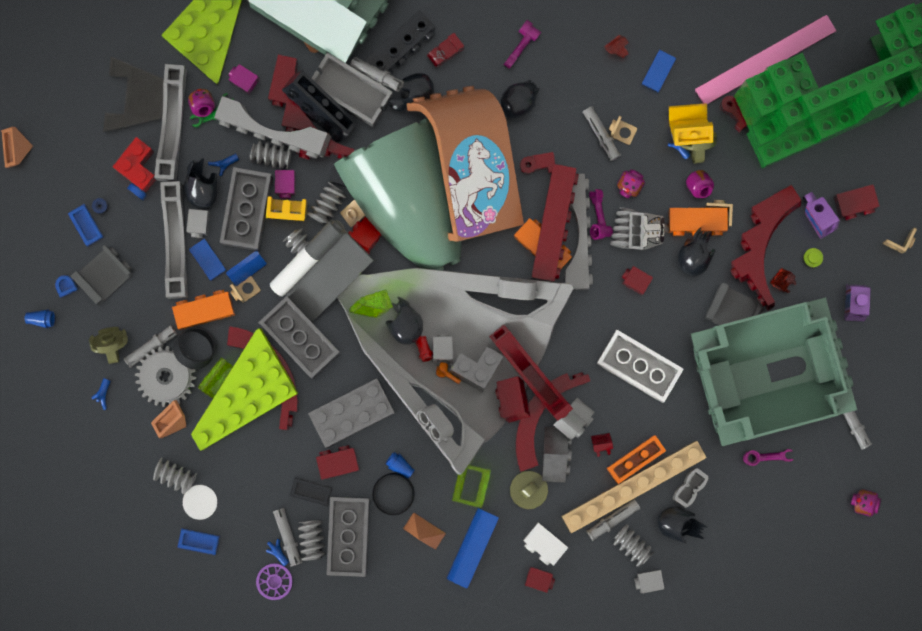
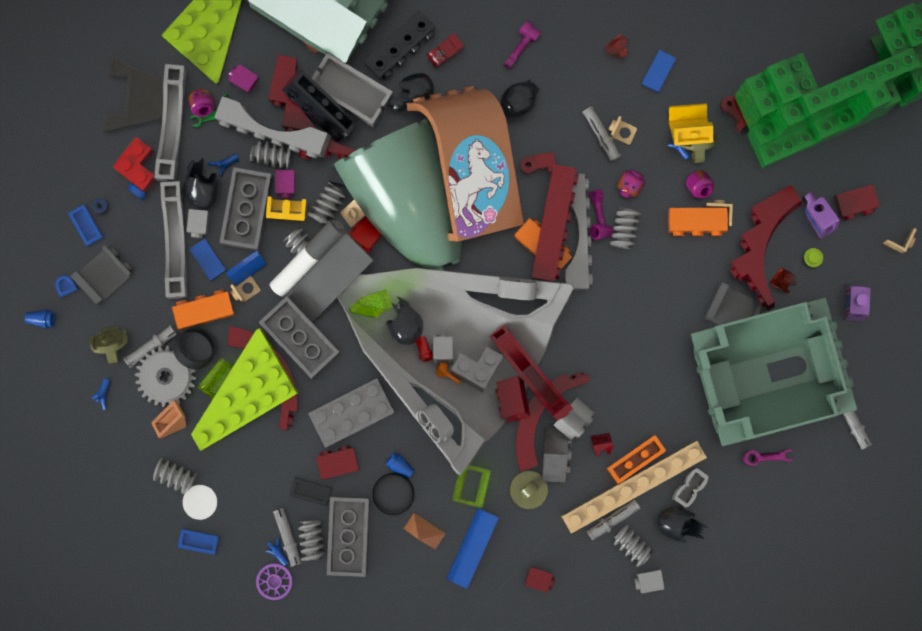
(14, 146): nougat slope -> none
(383, 77): light grey pin -> none
(545, 544): white brick -> none
(636, 280): dark red brick -> none
(639, 366): white brick -> none
(646, 230): light grey torso -> none
(691, 258): black helmet -> none
(758, 63): bright pink tile -> none
(866, 502): magenta head -> none

